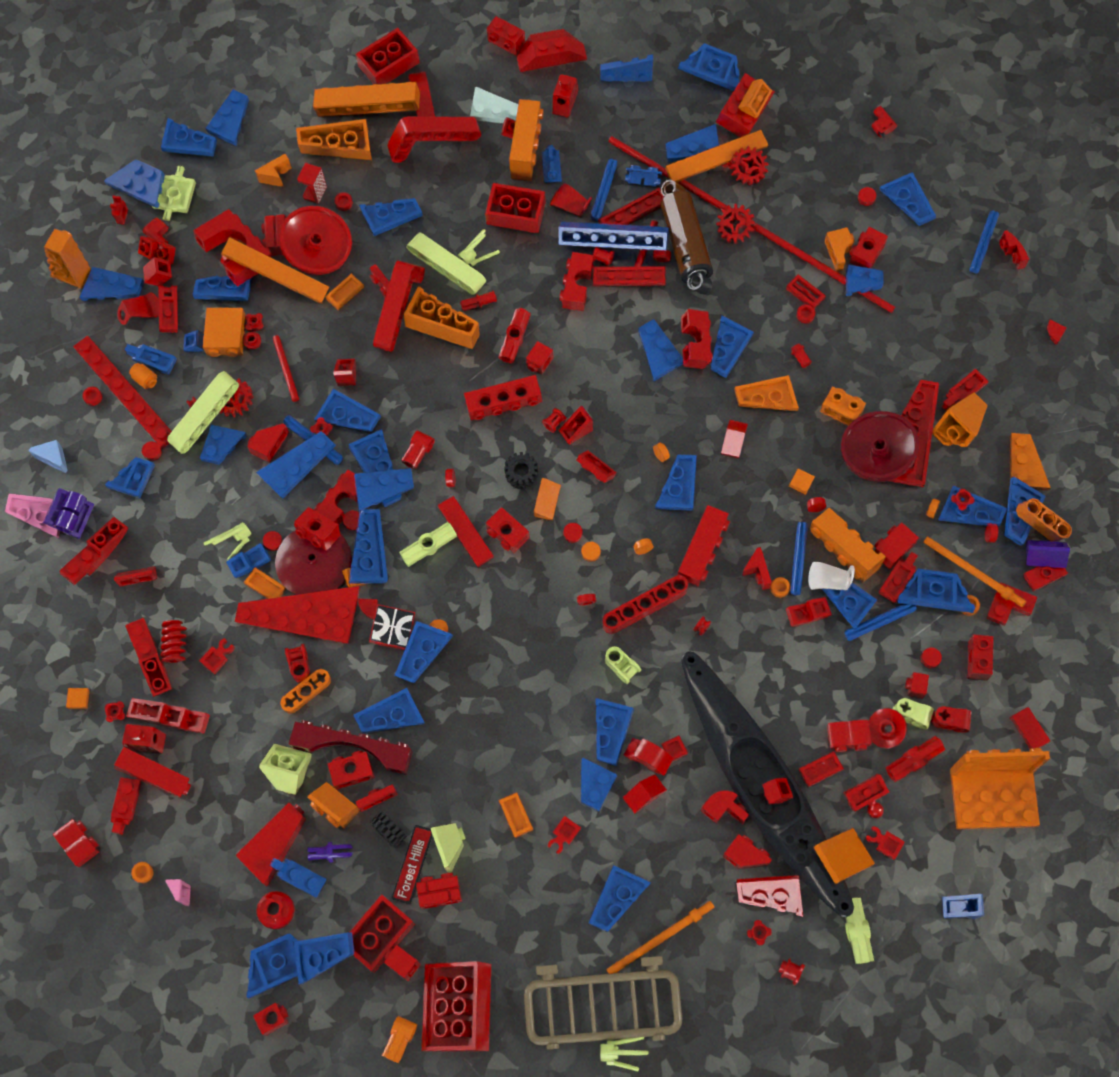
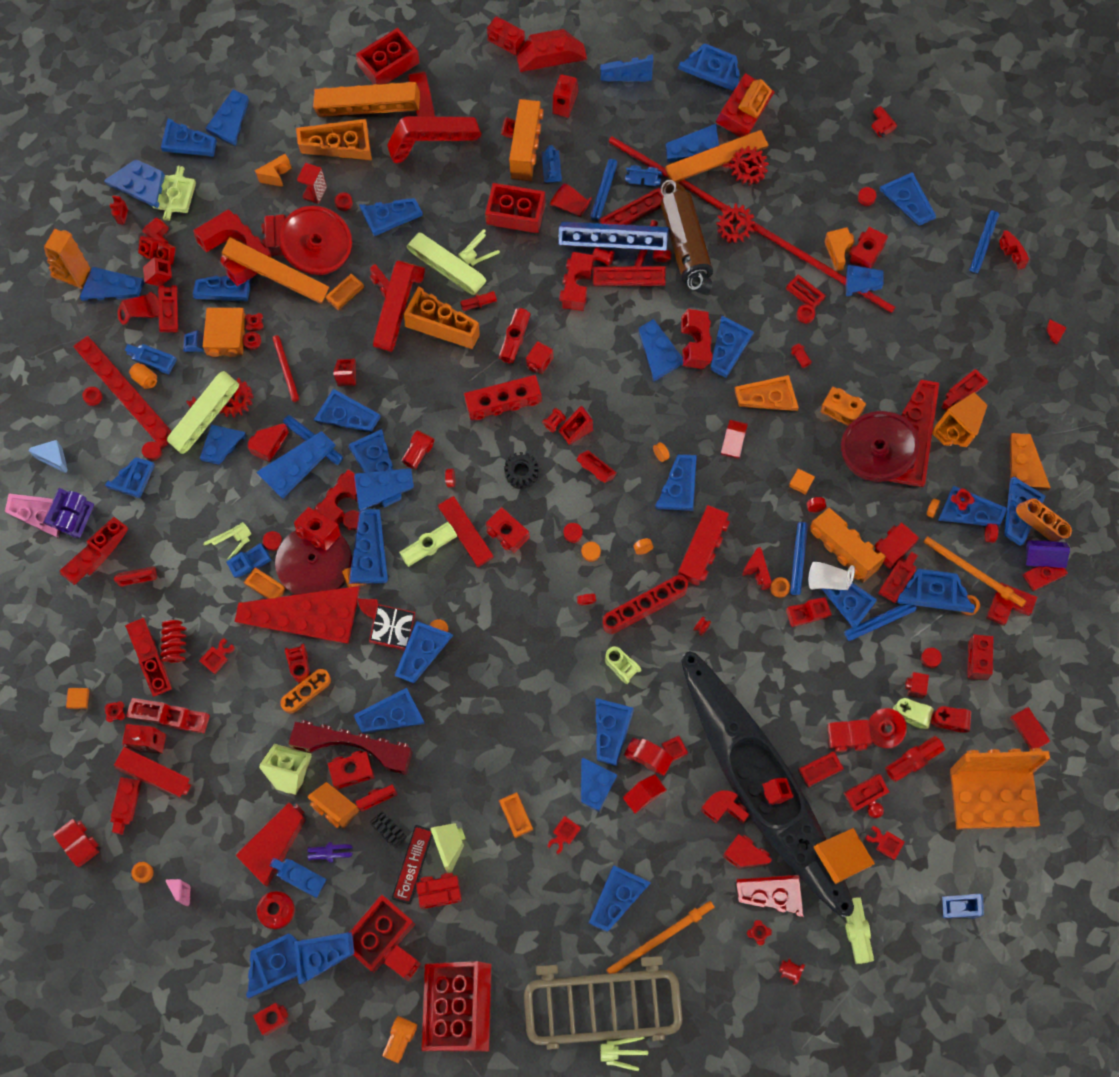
(321, 423): red plate -> none
(491, 107): light aqua wing -> none
(547, 499): orange slope -> none

